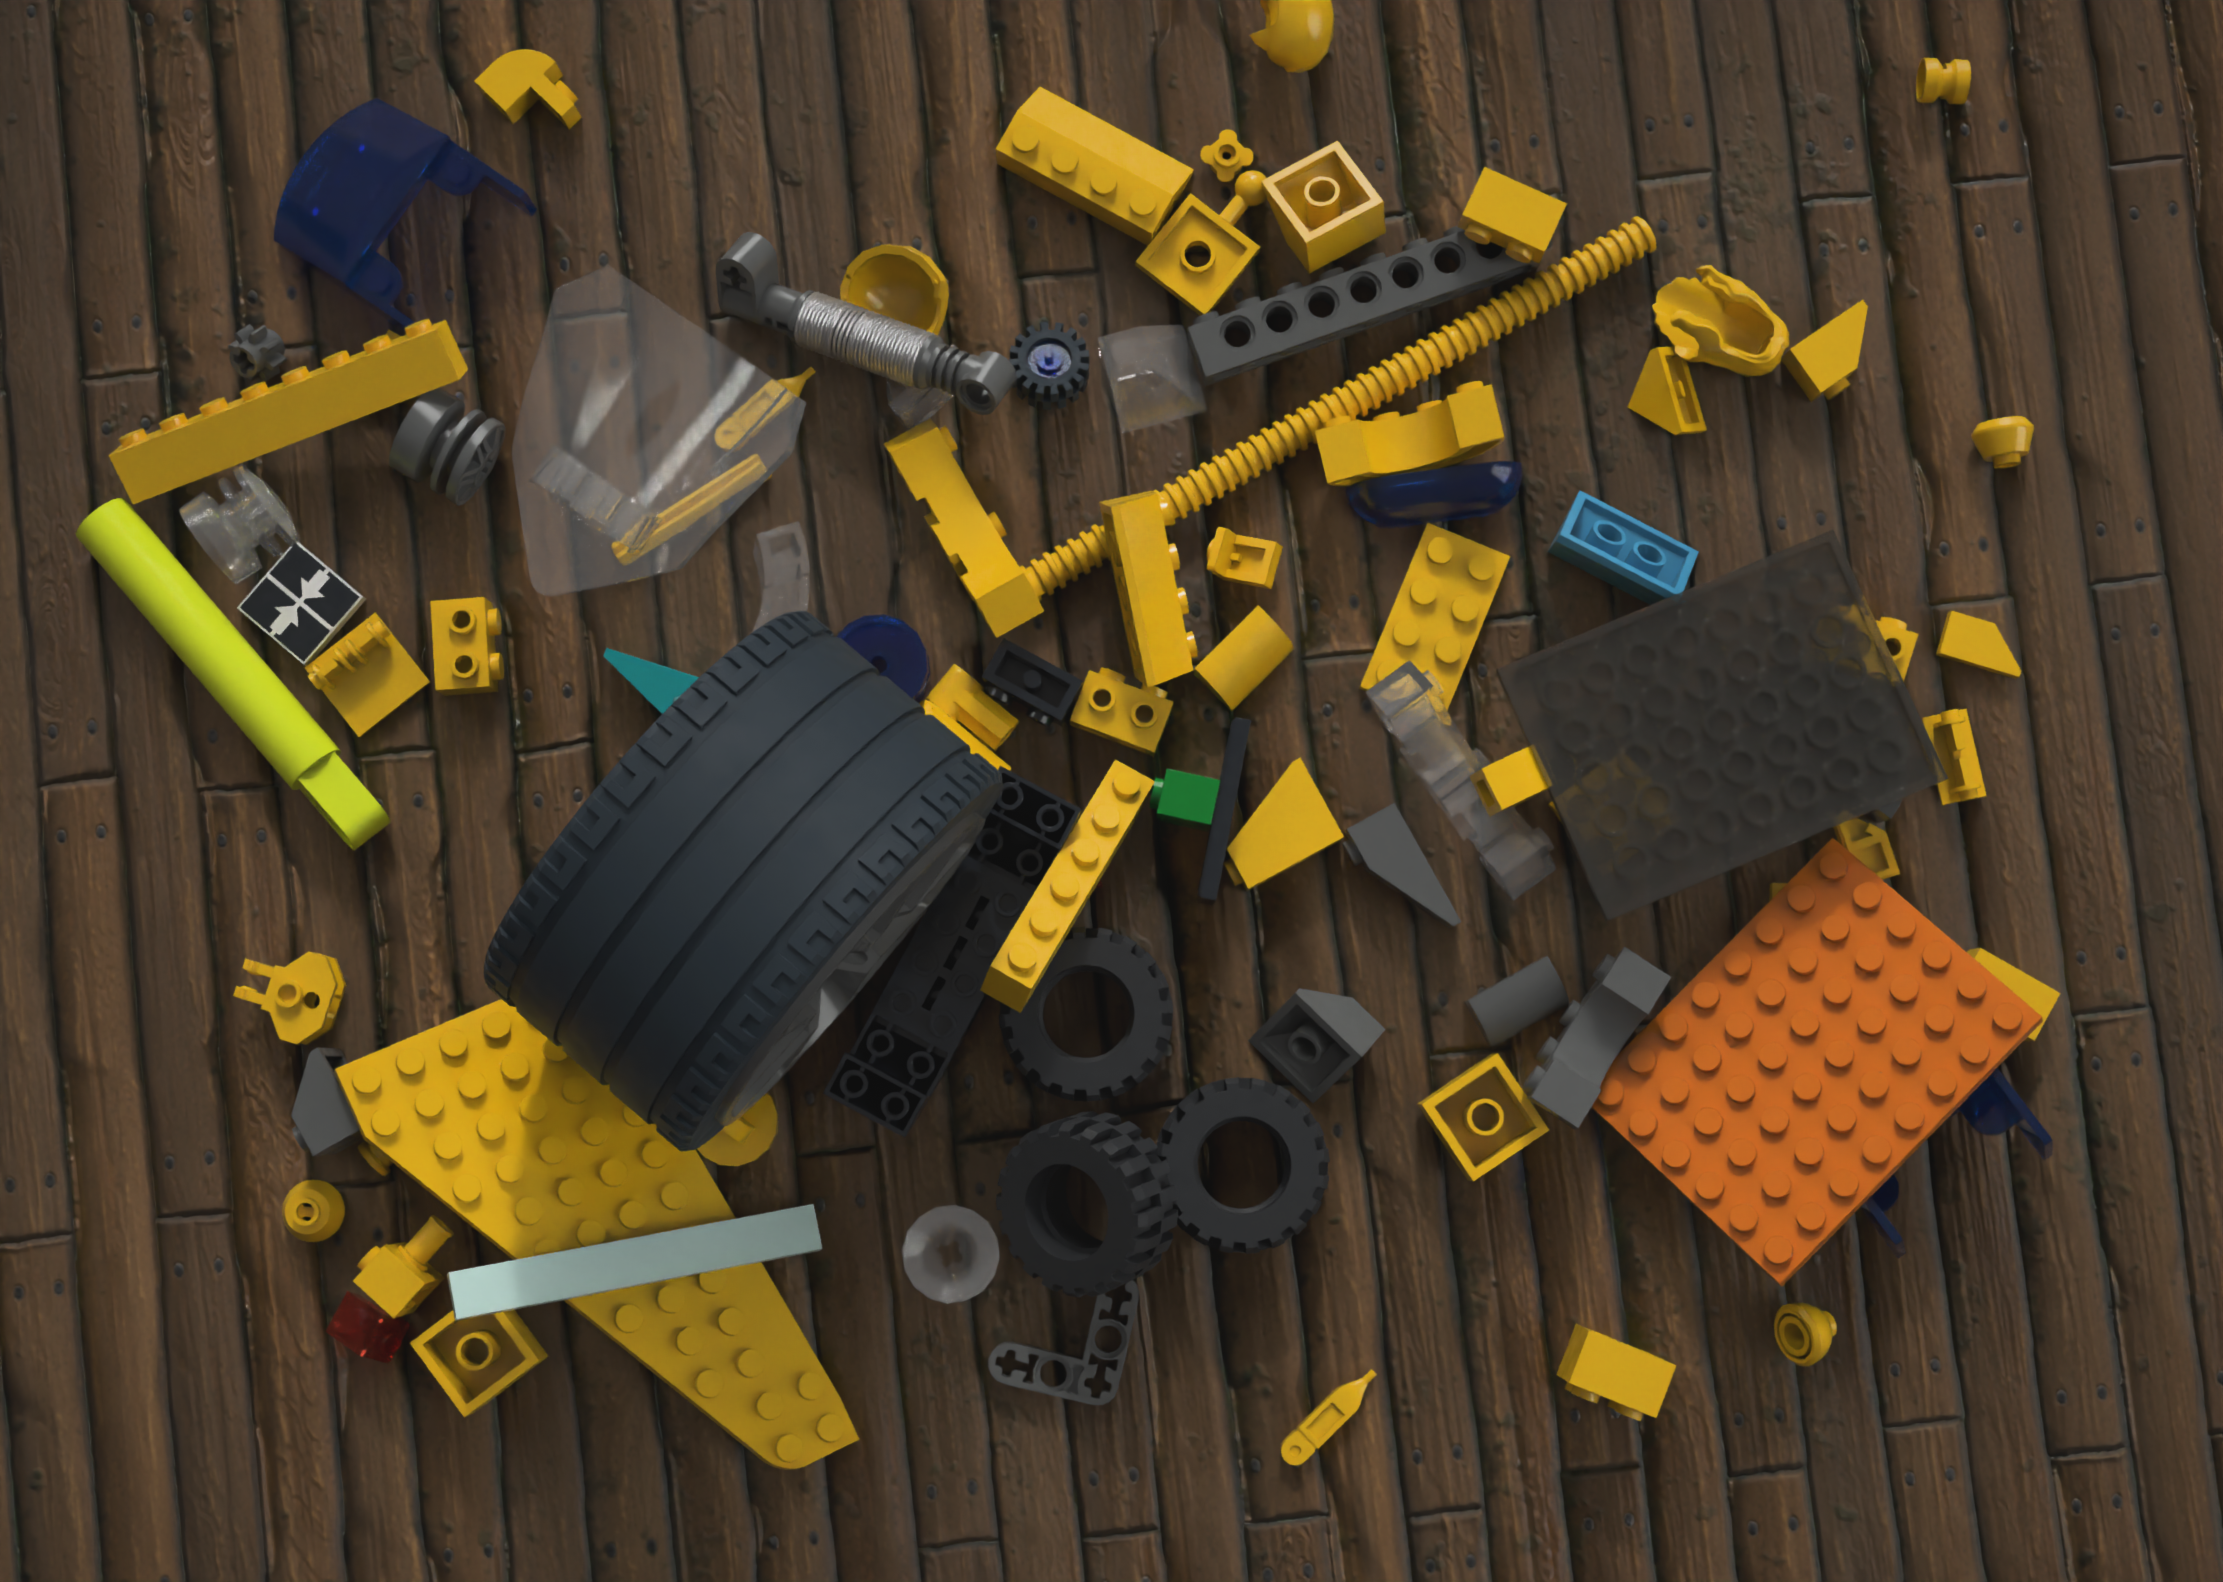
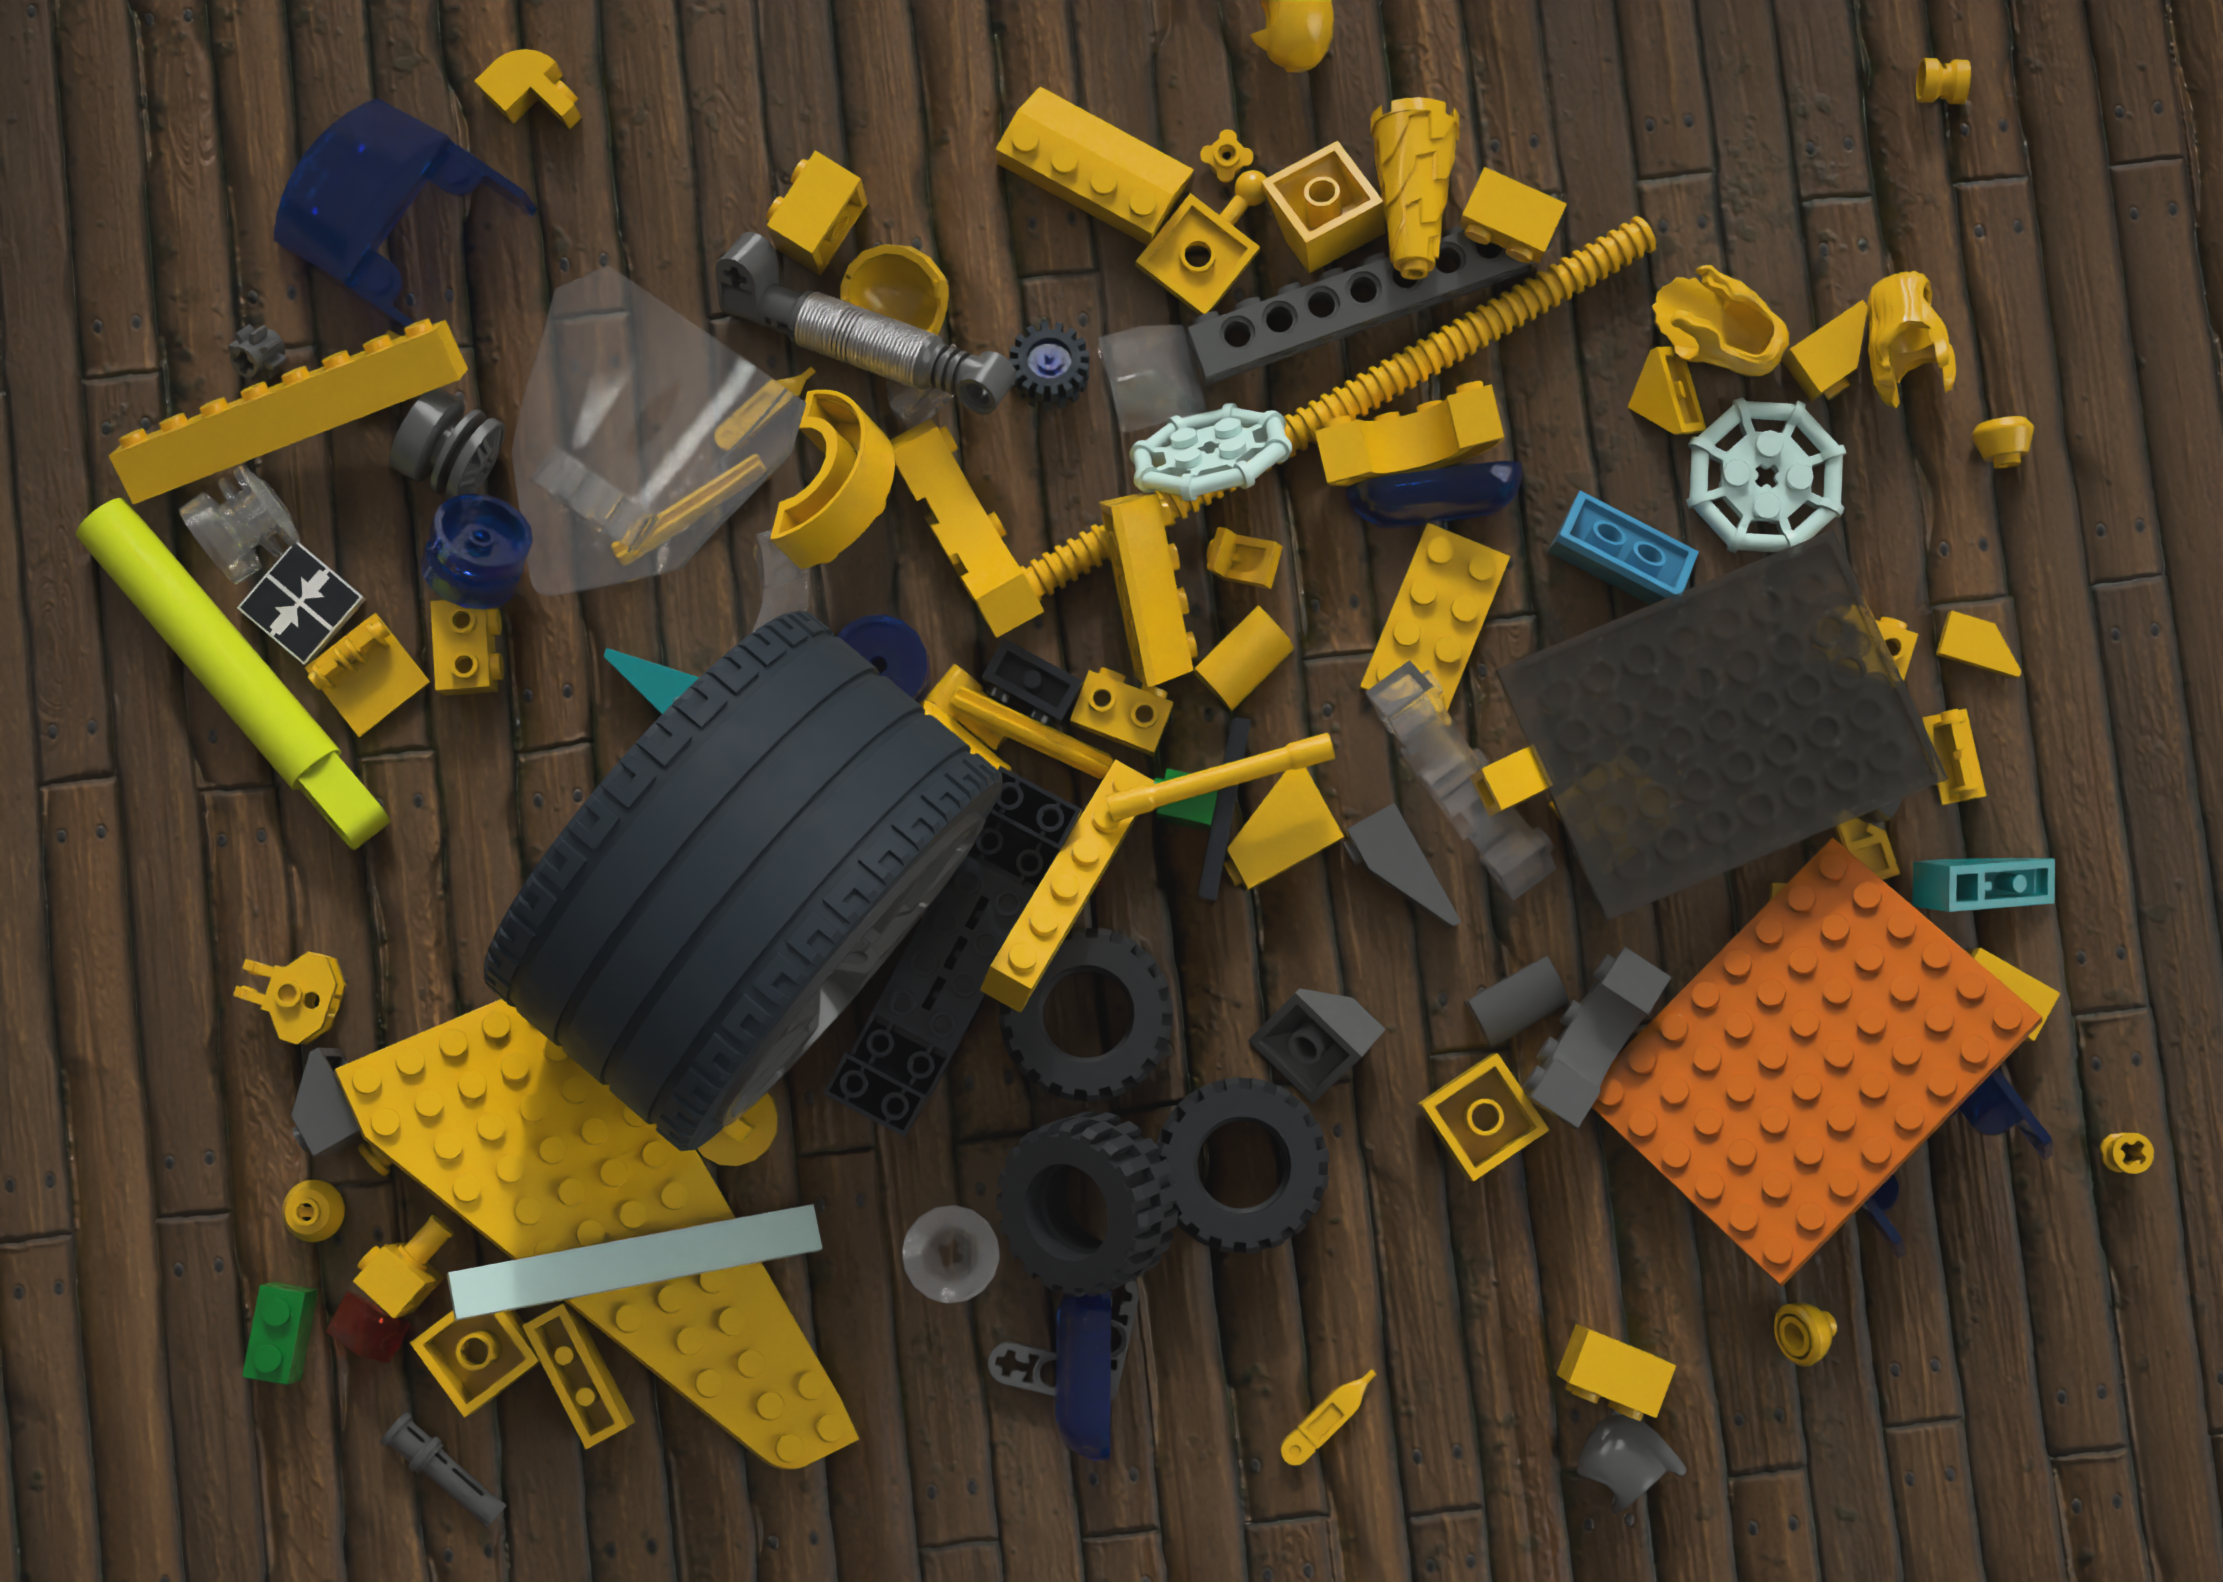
(280, 1333): none -> green brick
(427, 1456): none -> dark grey pin
(476, 551): none -> clear blue wheel
(578, 1374): none -> yellow brick
(816, 212): none -> yellow brick
(846, 490): none -> yellow brick
(1030, 732): none -> yellow axle
(1084, 1374): none -> clear blue brick
(1210, 452): none -> light aqua plate
(1292, 756): none -> yellow piece
(1413, 170): none -> yellow cone
(1626, 1458): none -> dark grey piece
(1767, 451): none -> light aqua plate
(1905, 333): none -> yellow hair
(1983, 883): none -> teal slope
(2139, 1149): none -> yellow bush

